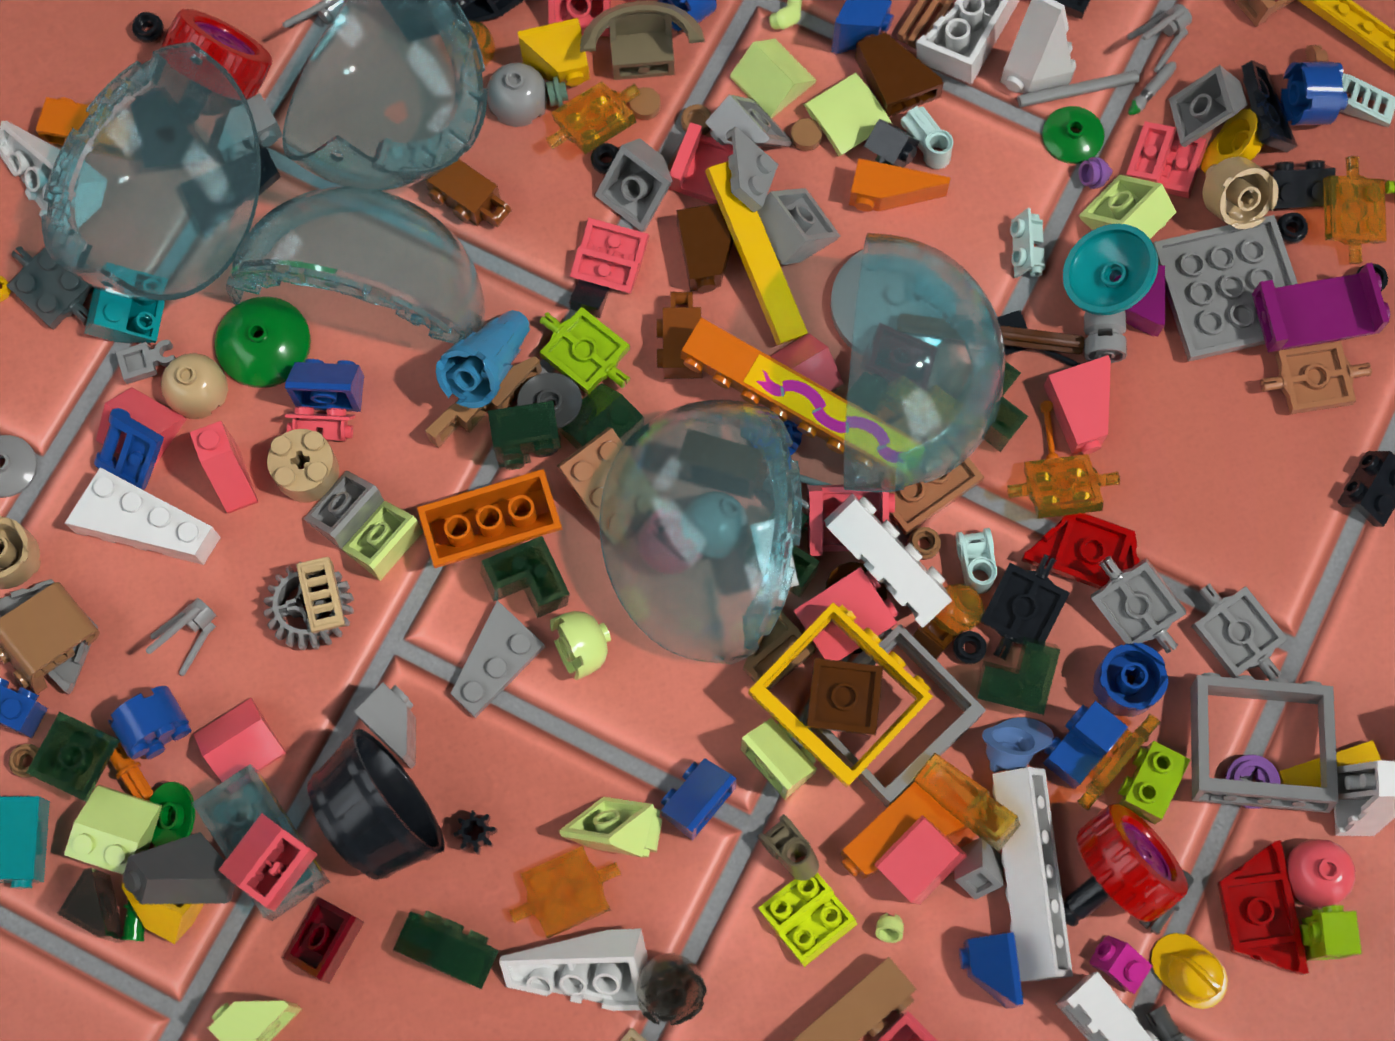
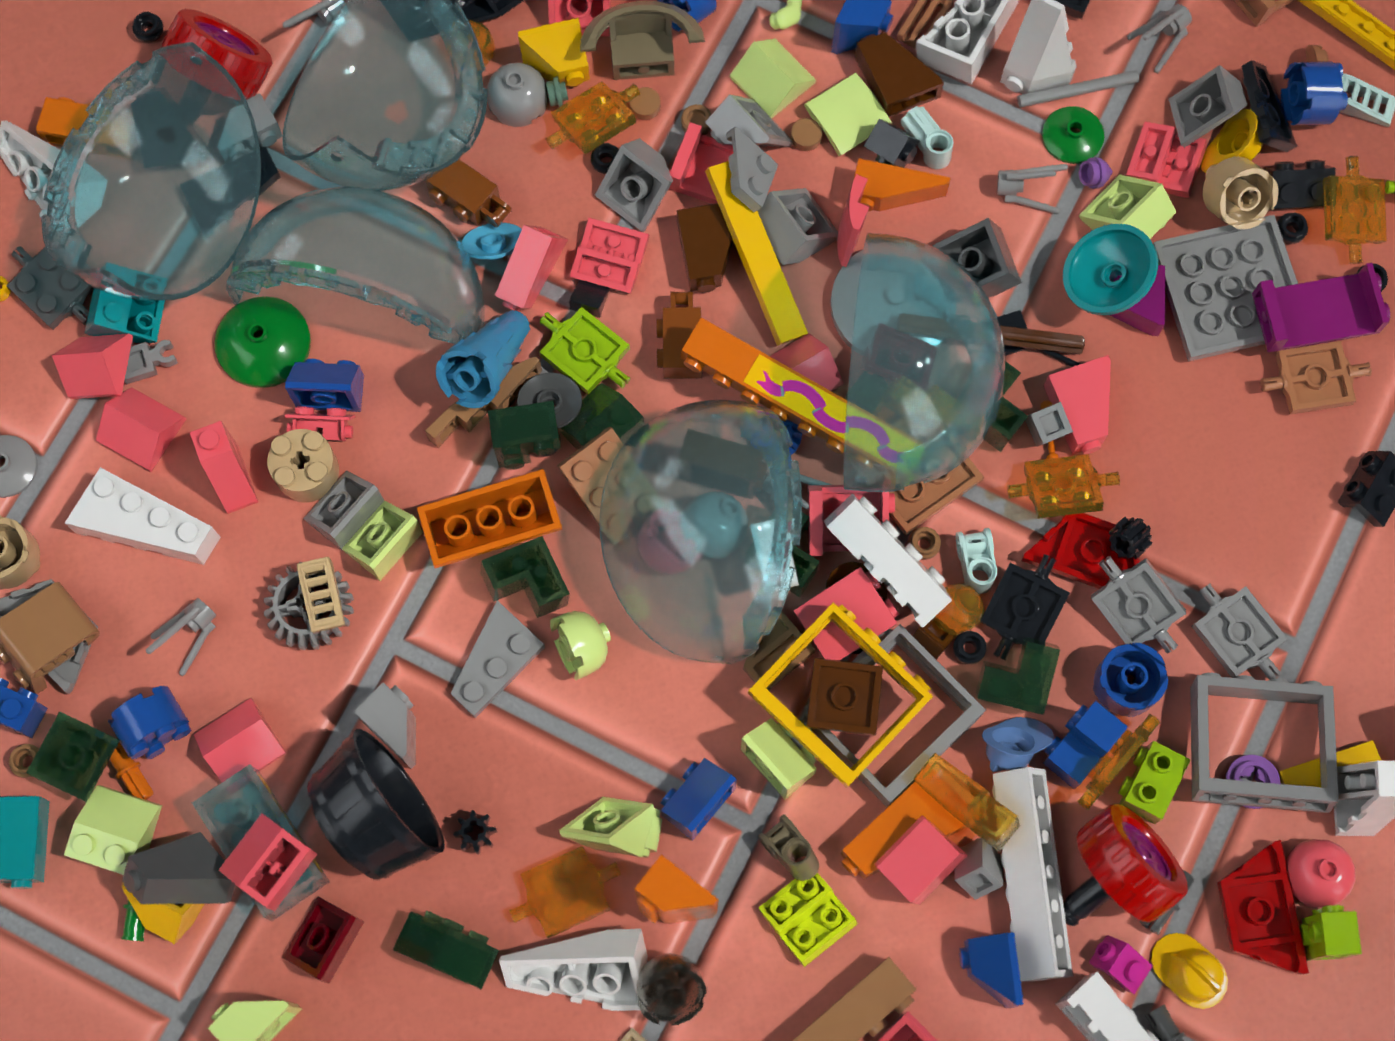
(94, 365): none -> coral slope
(94, 906): clear smoke slope -> none
(138, 451): blue plate -> none
(176, 814): green dish -> none
(194, 385): tan cylinder -> none
(490, 241): none -> medium azure dish
(529, 266): none -> coral slope
(672, 895): none -> orange slope
(851, 221): none -> coral slope
(889, 928): yellowish green hinge -> none
(984, 255): none -> dark grey slope
(1012, 182): none -> light grey plant
(1025, 232): light aqua hinge -> none
(1048, 424): none -> light grey panel
(1105, 336): light grey wheel -> none
(1130, 538): none -> black gear
(1152, 88): light grey piece -> none

